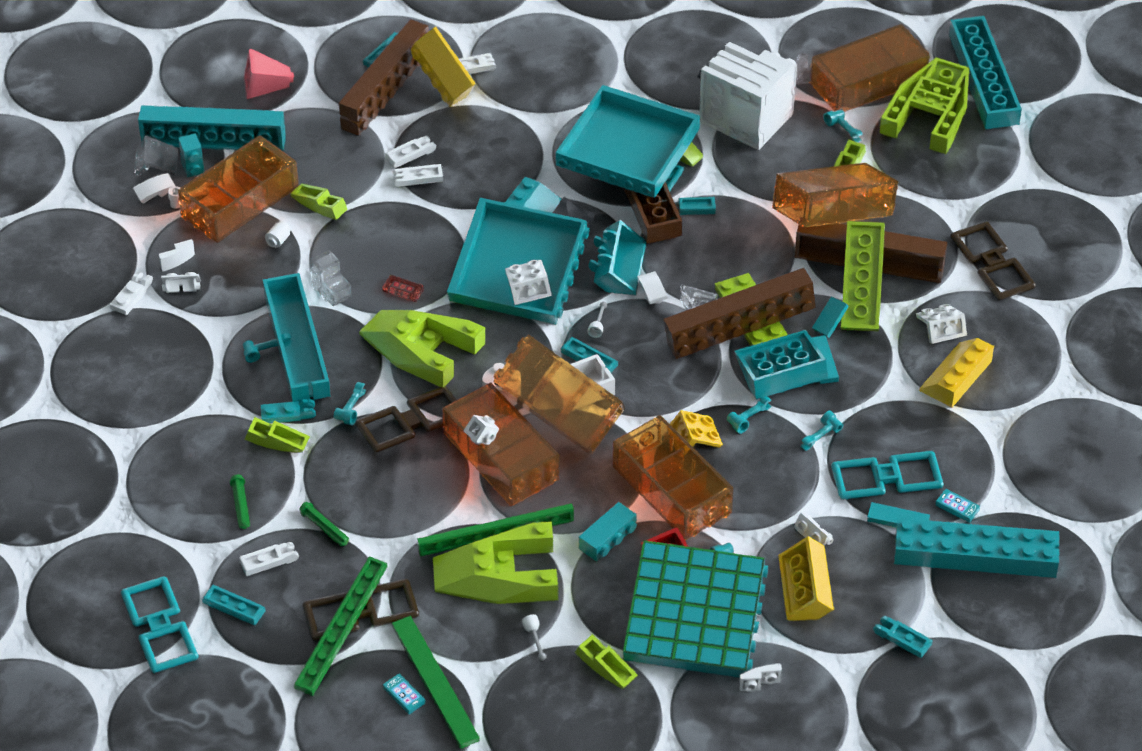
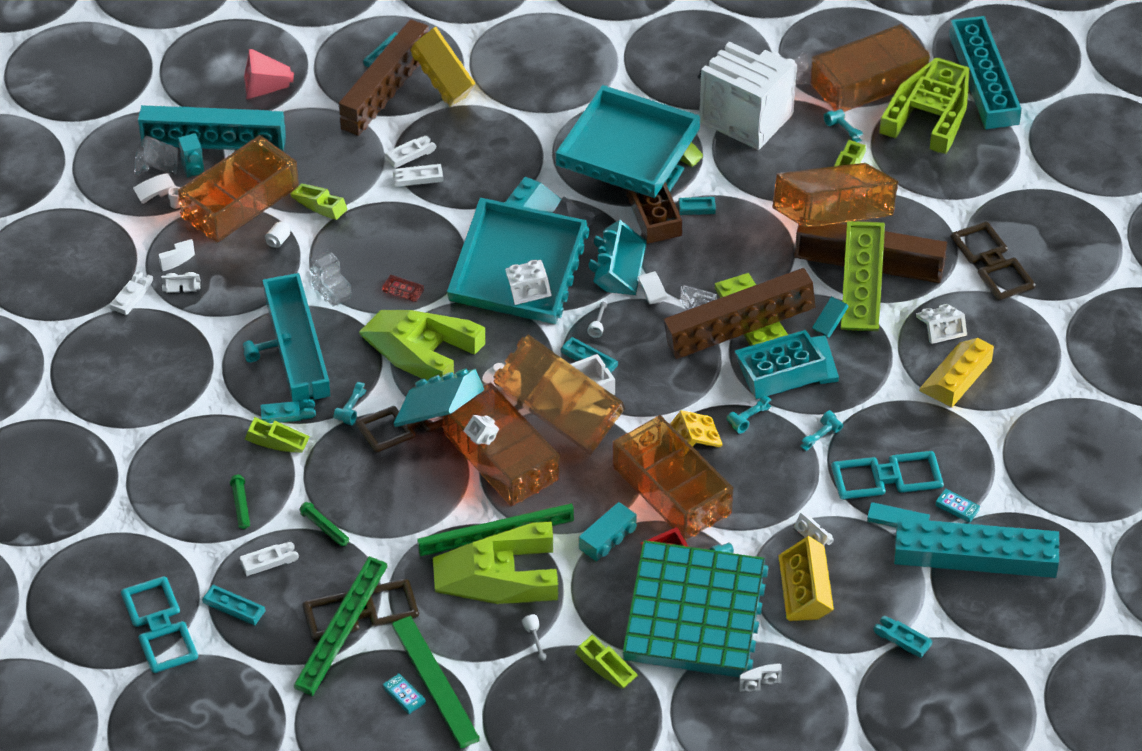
(439, 396): none -> teal slope
(478, 63): white hinge -> none

